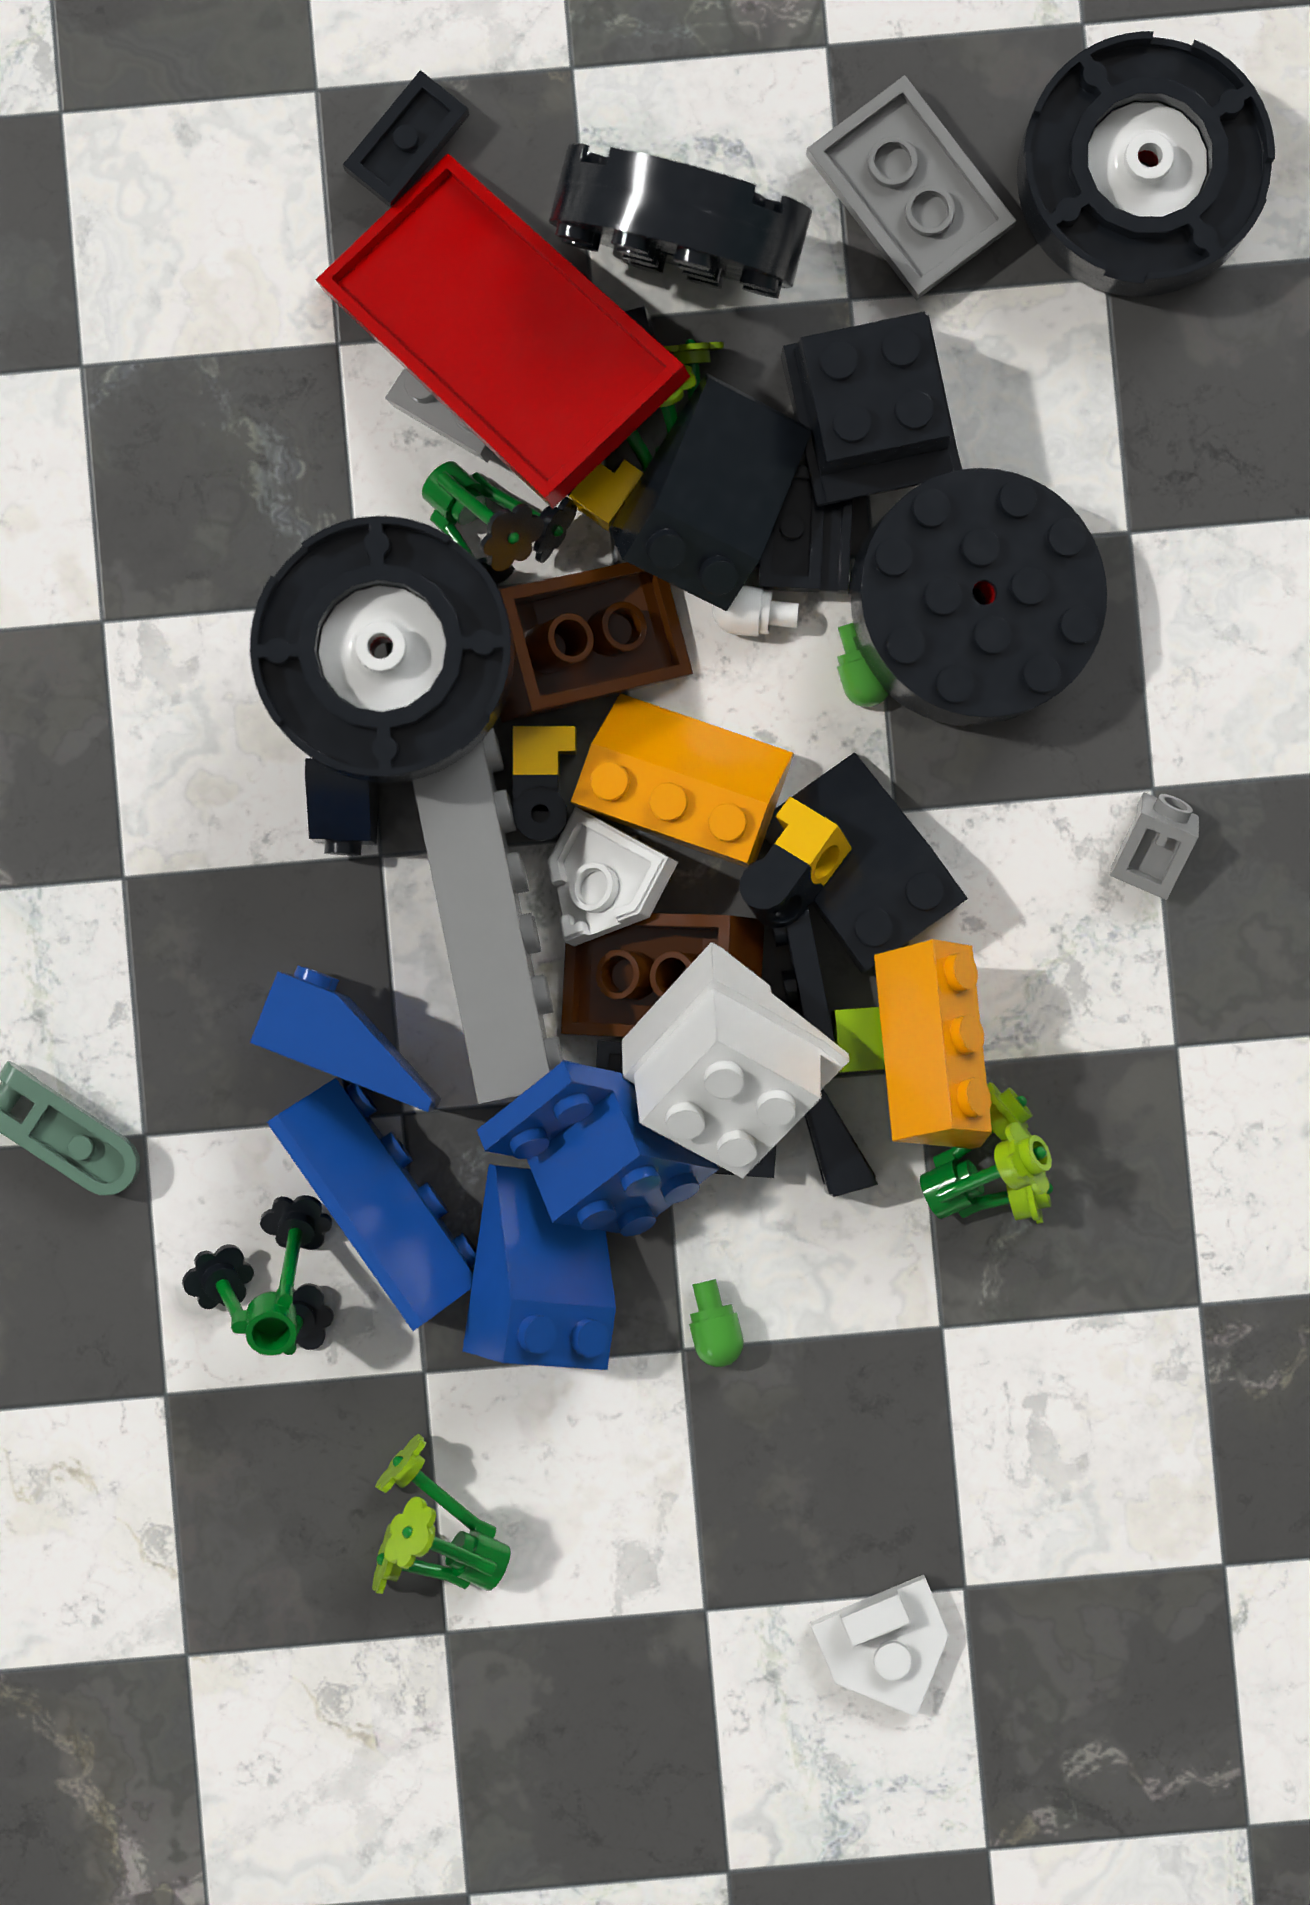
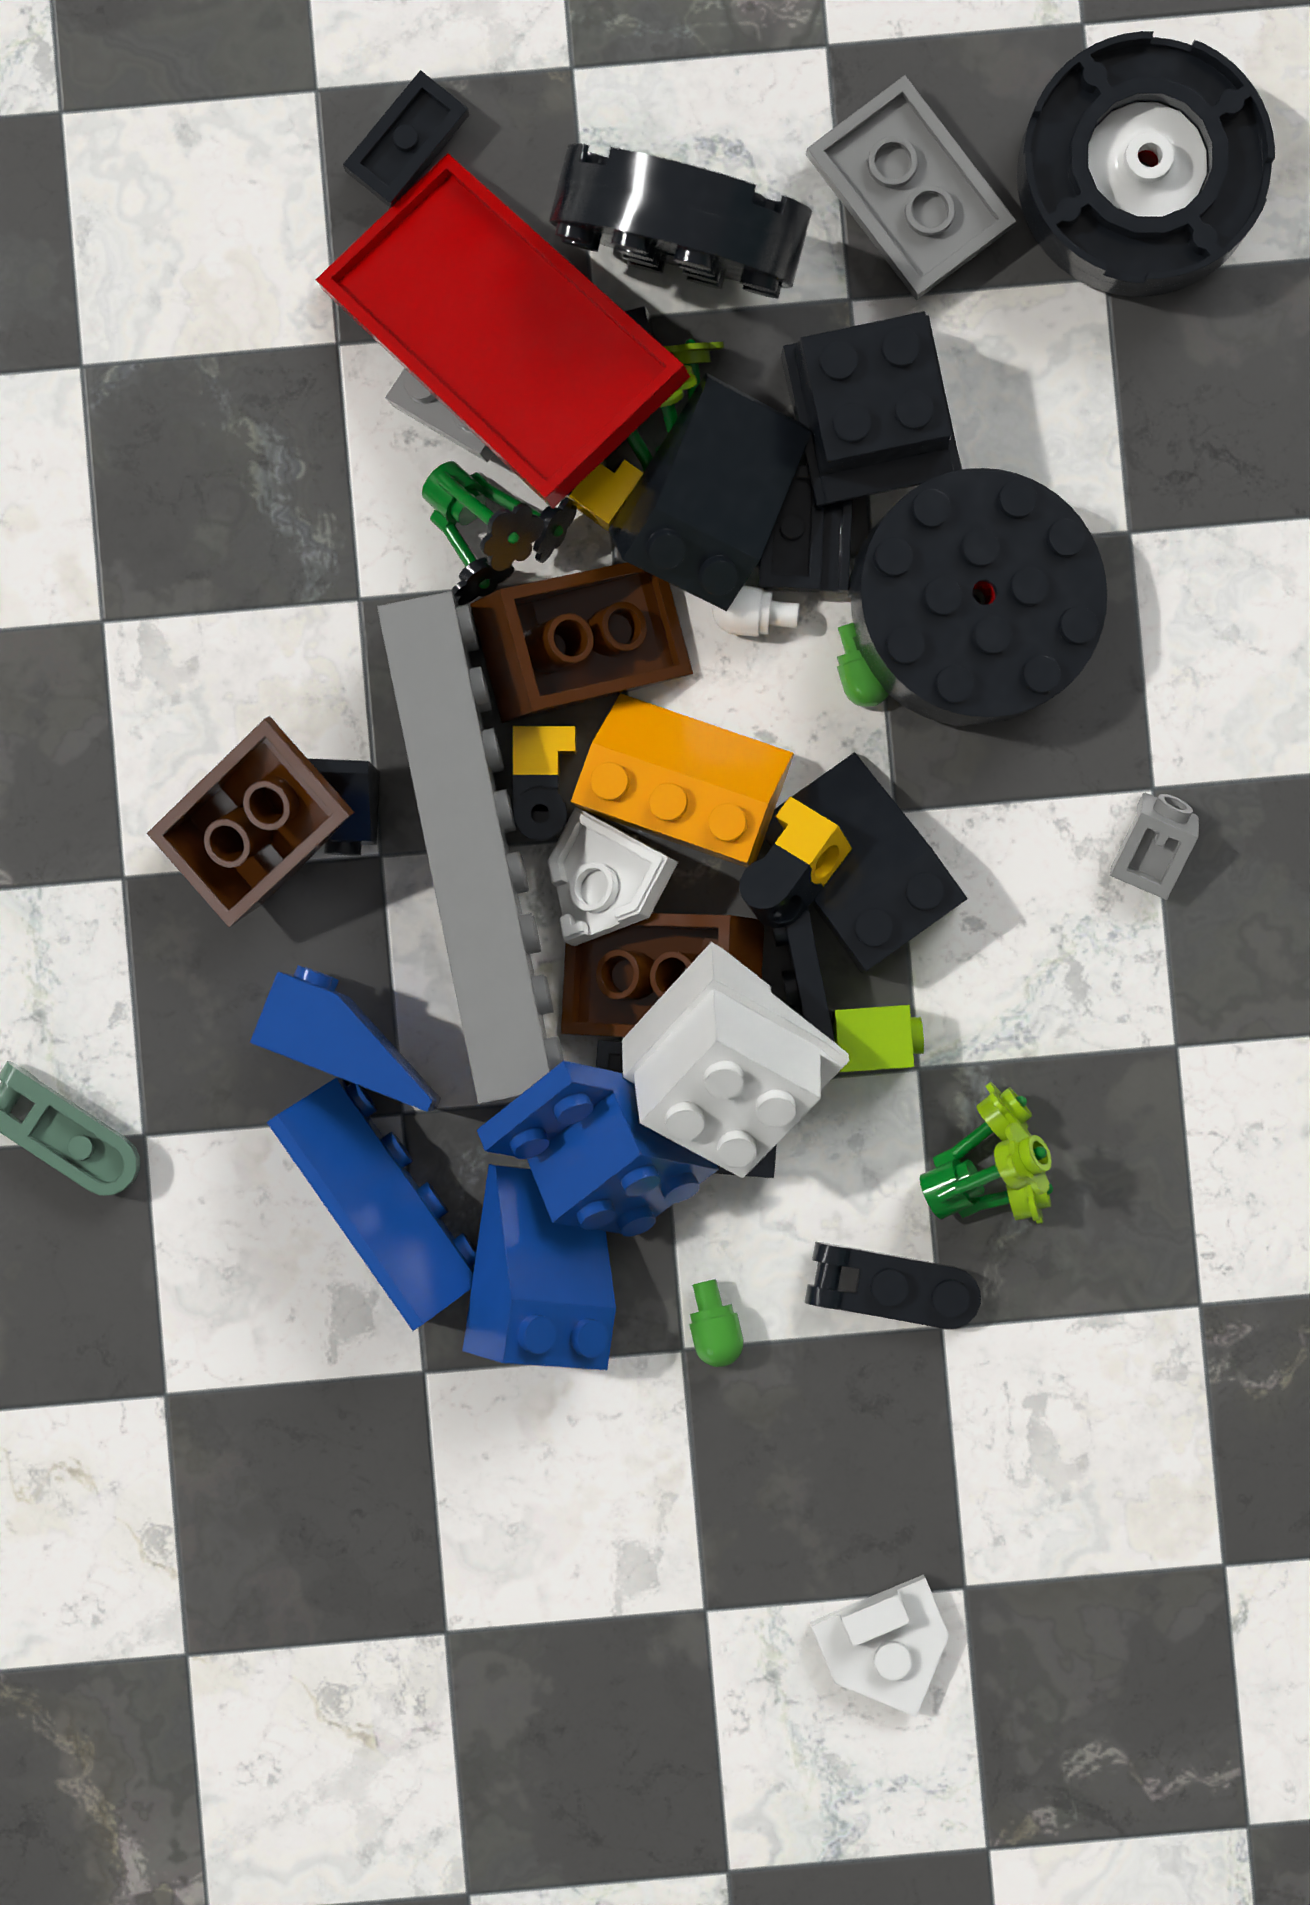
(250, 823): none -> reddish brown slope
(278, 1318): black plant -> none
(371, 587): black piece -> none
(471, 1556): plant -> none
(836, 1152): black slope -> none
(894, 1287): none -> black plate
(933, 1045): light orange slope -> none

